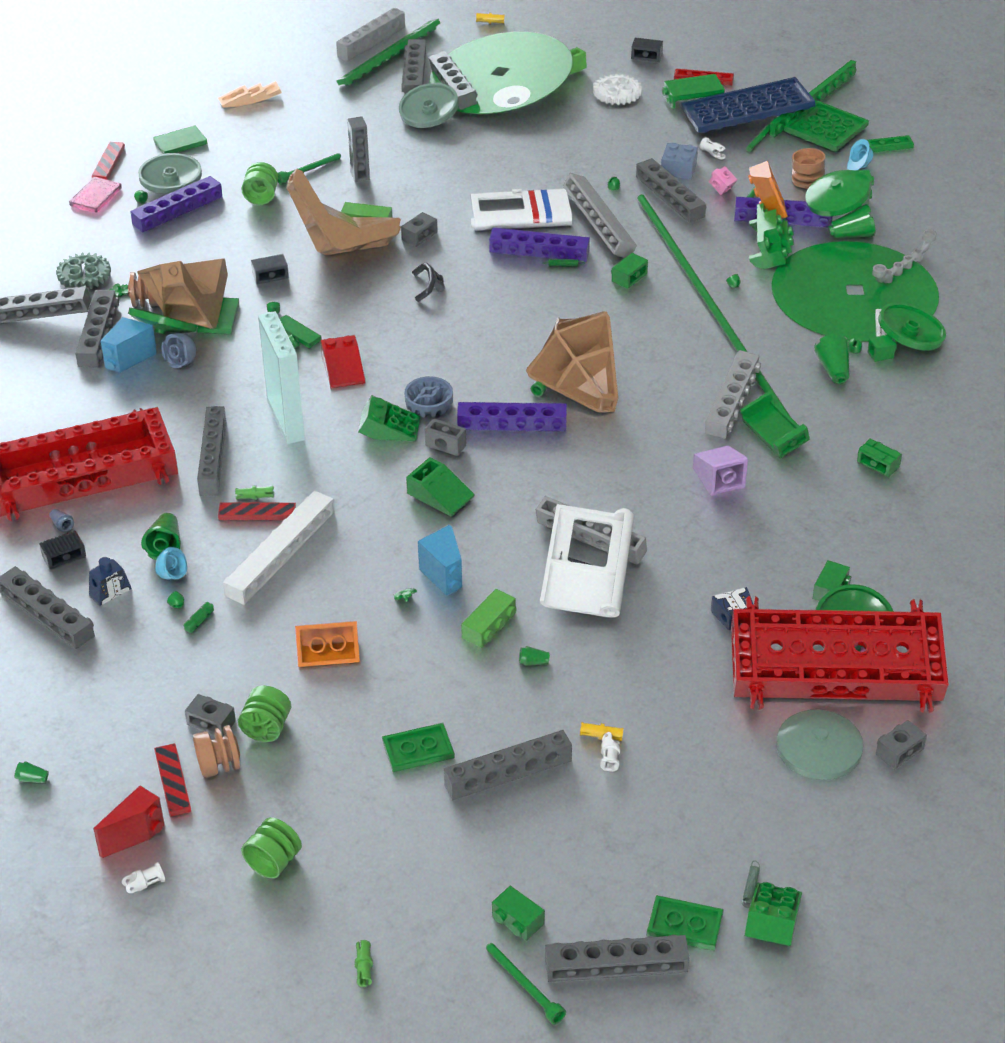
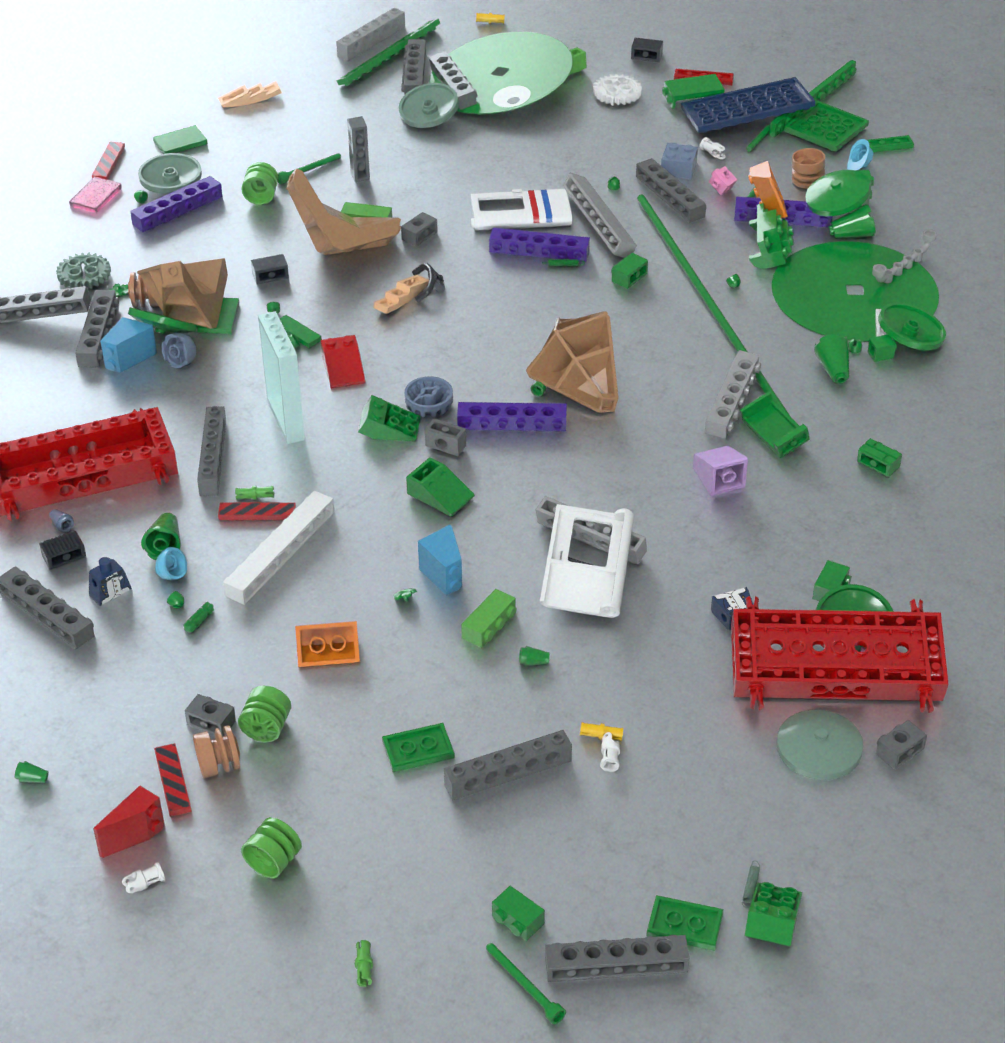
(402, 294): none -> light nougat slope

